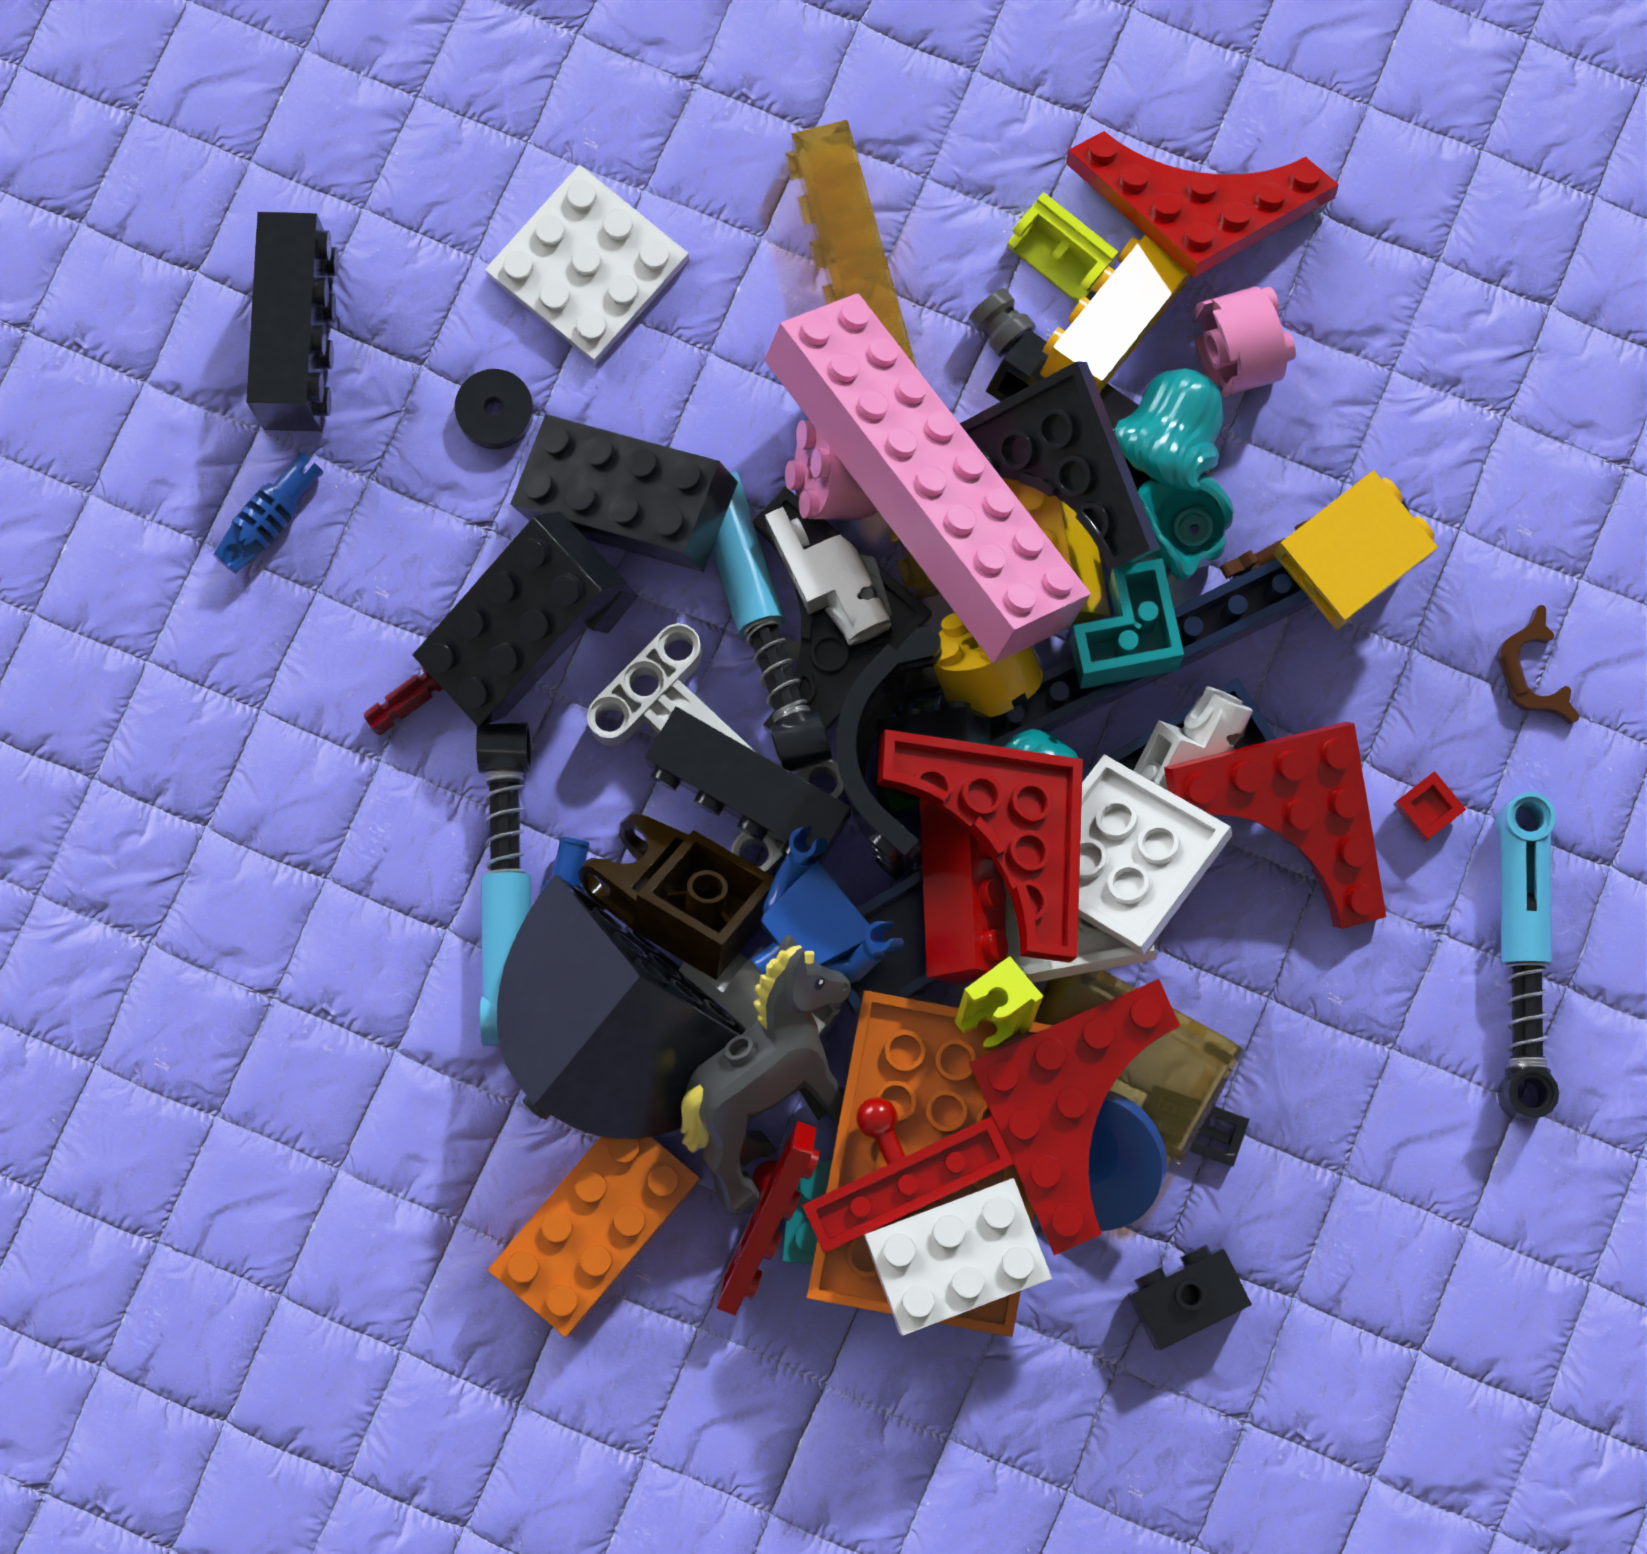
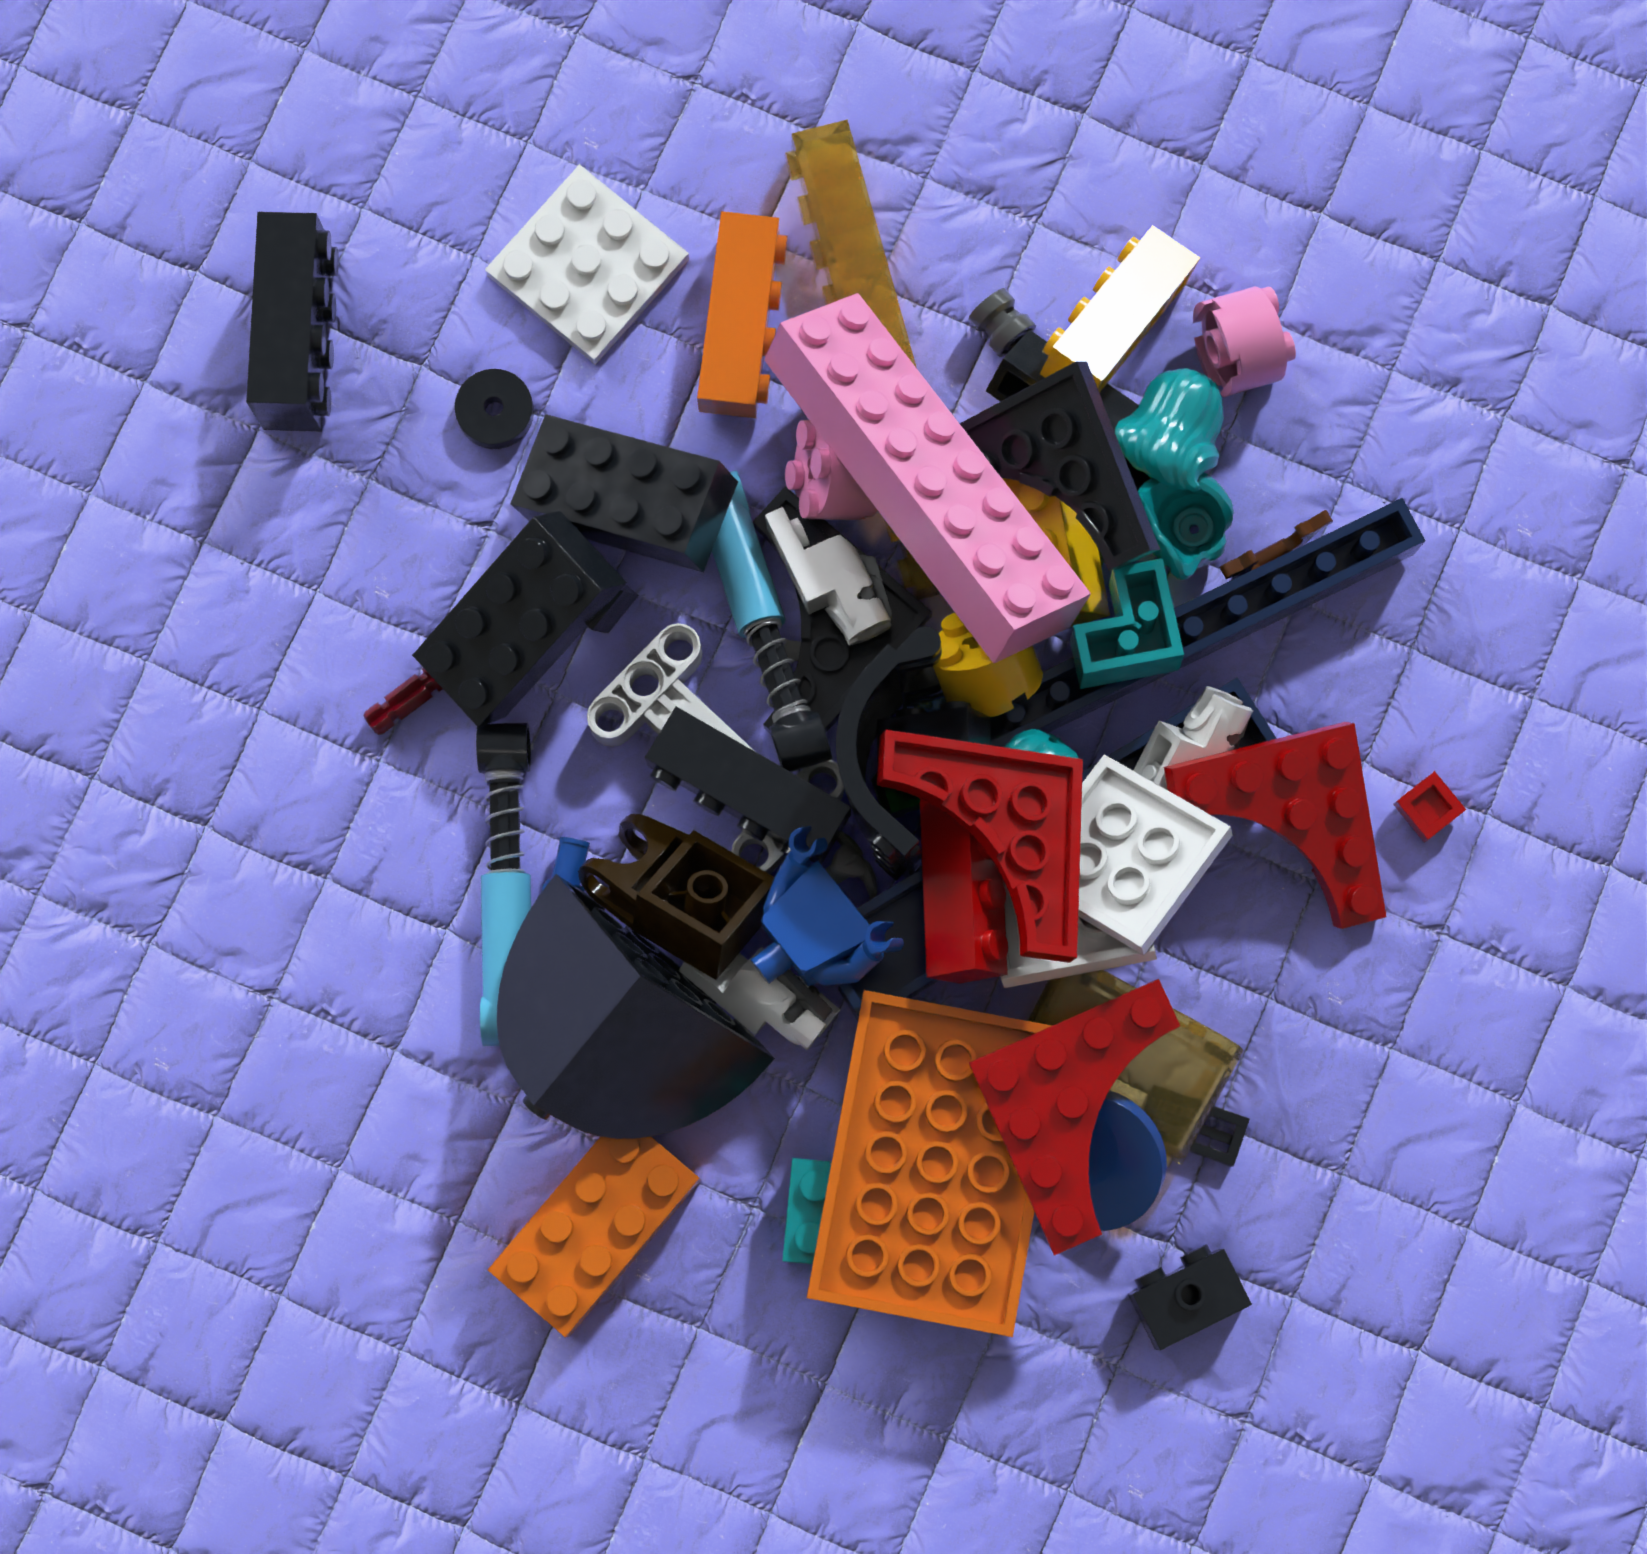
(265, 515): blue hinge -> none
(739, 315): none -> orange brick
(762, 1070): dark grey animal -> none
(777, 1200): red plate -> none
(850, 863): none -> light grey plant
(906, 1180): red plate -> none
(957, 1257): white brick -> none
(1003, 998): neon yellow hinge -> none
(1061, 248): neon yellow hinge -> none
(1199, 214): red plate -> none
(1356, 548): yellow panel -> none
(1514, 676): reddish brown helmet -> none
(1526, 949): piece -> none

